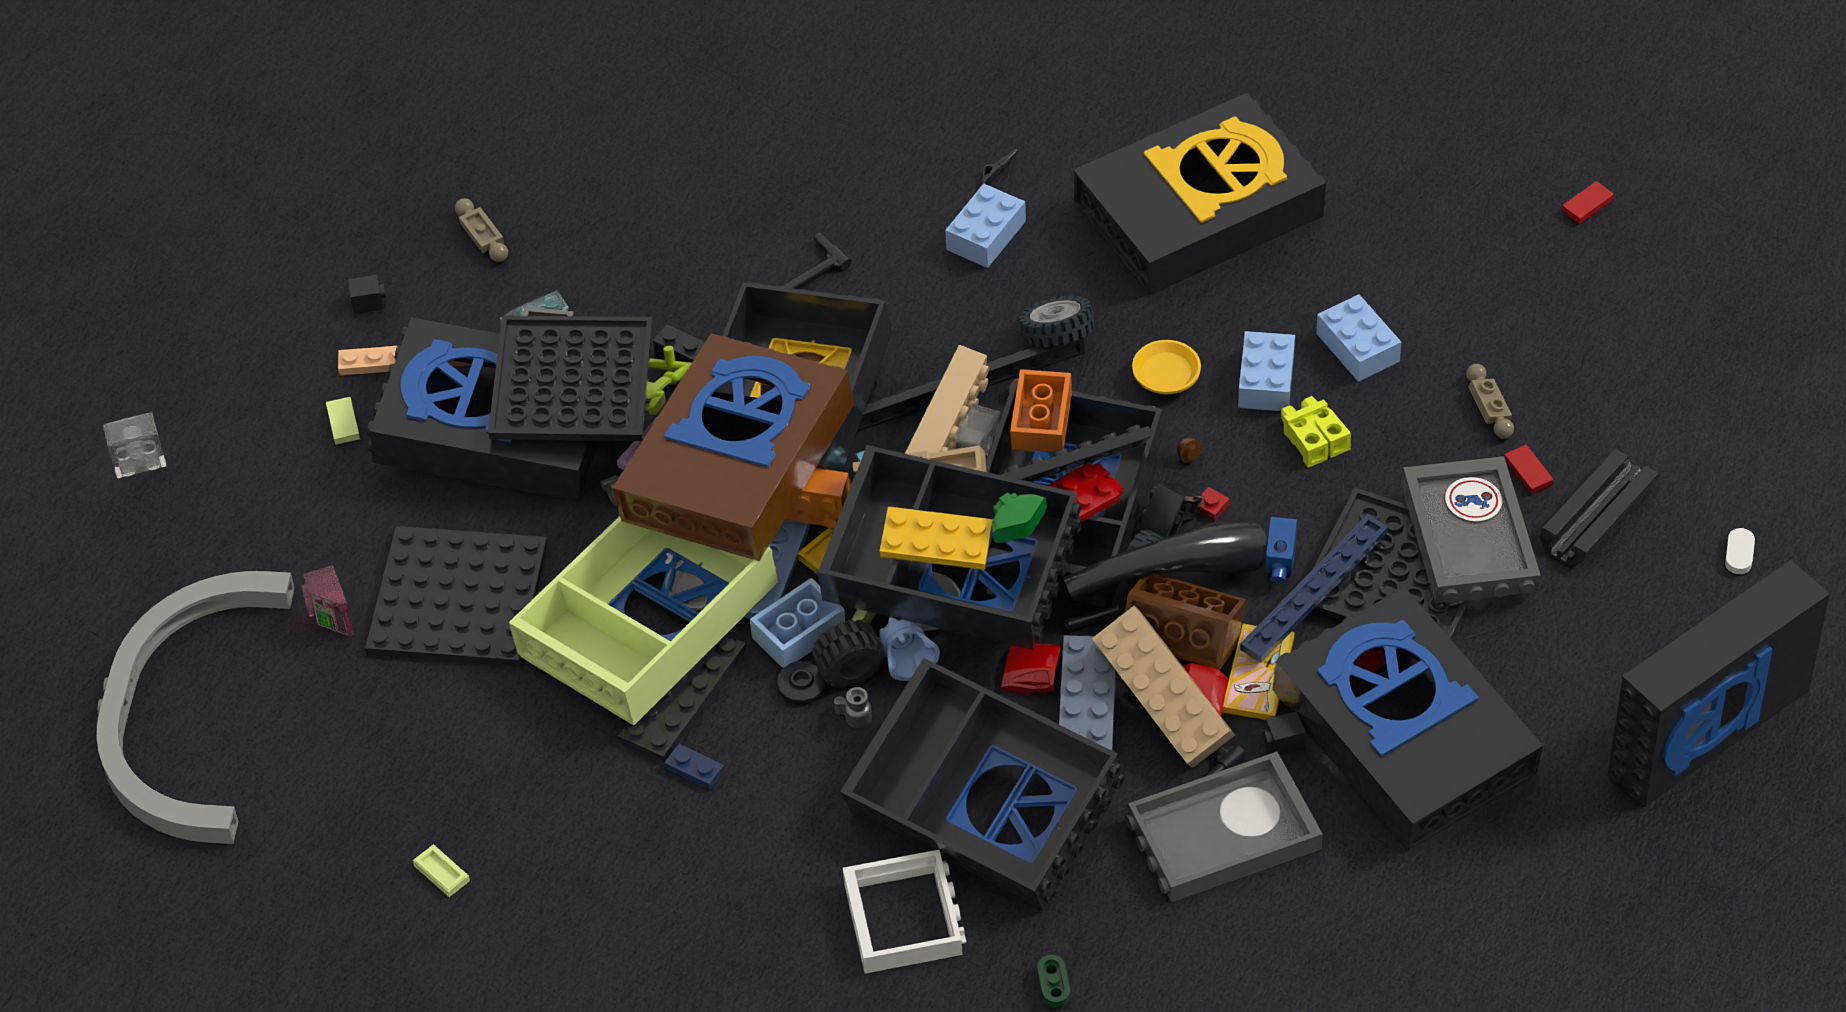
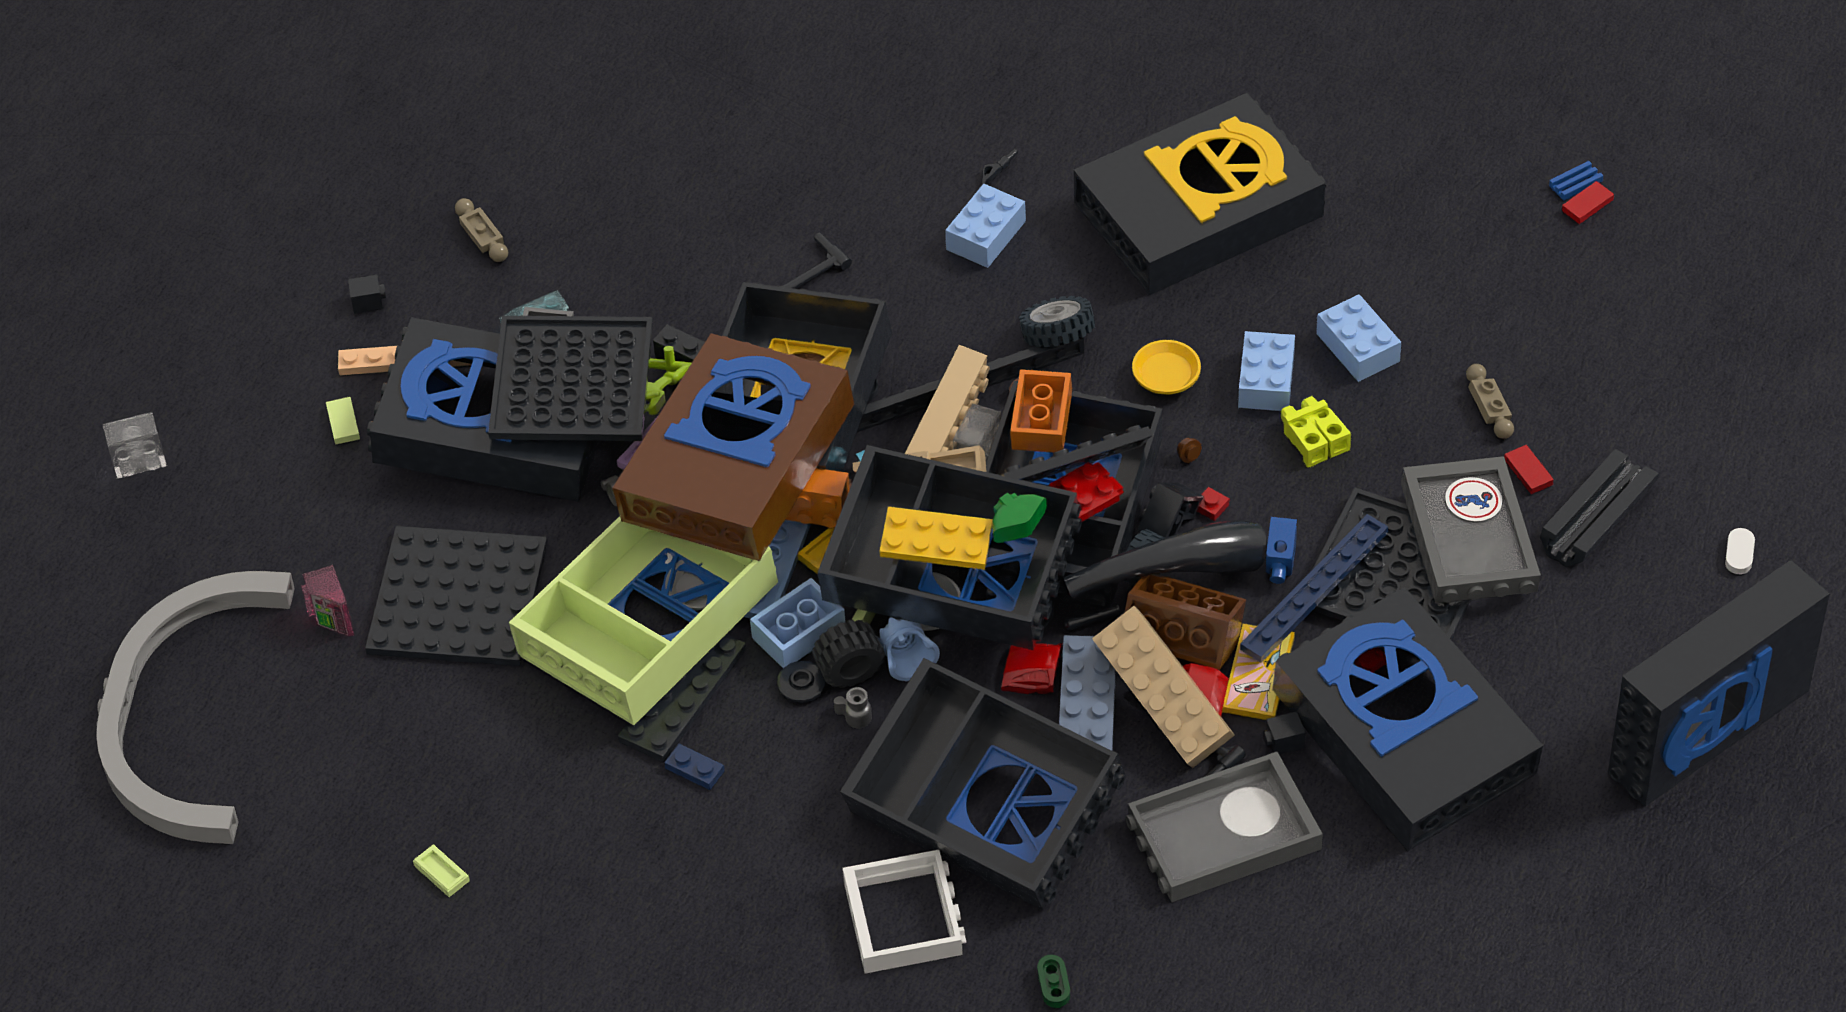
(1573, 179): none -> blue tile

